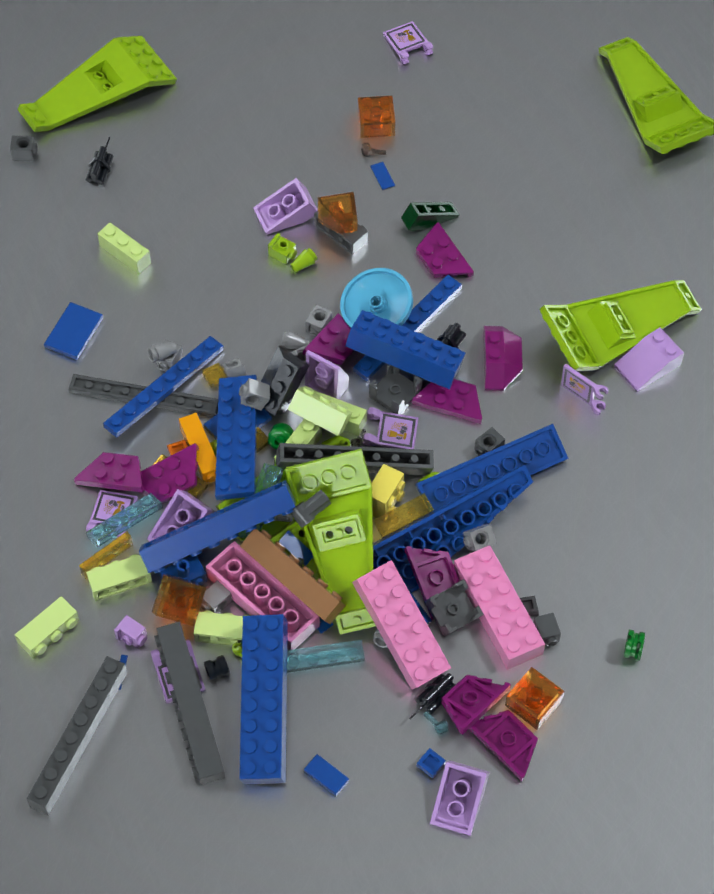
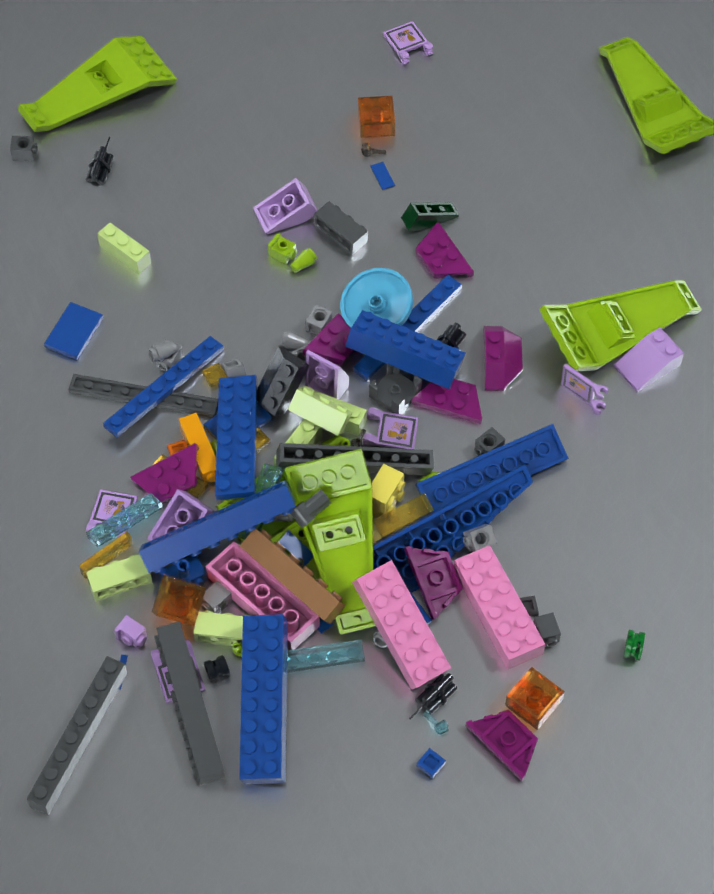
(47, 627): yellowish green brick -> none
(113, 472): magenta wing -> none
(254, 394): light grey brick -> none
(279, 434): green head -> none
(326, 775): blue tile -> none
(338, 212): clear orange slope -> none
(452, 608): dark grey panel -> none
(459, 797): lavender slope -> none
(471, 700): magenta wing -> none

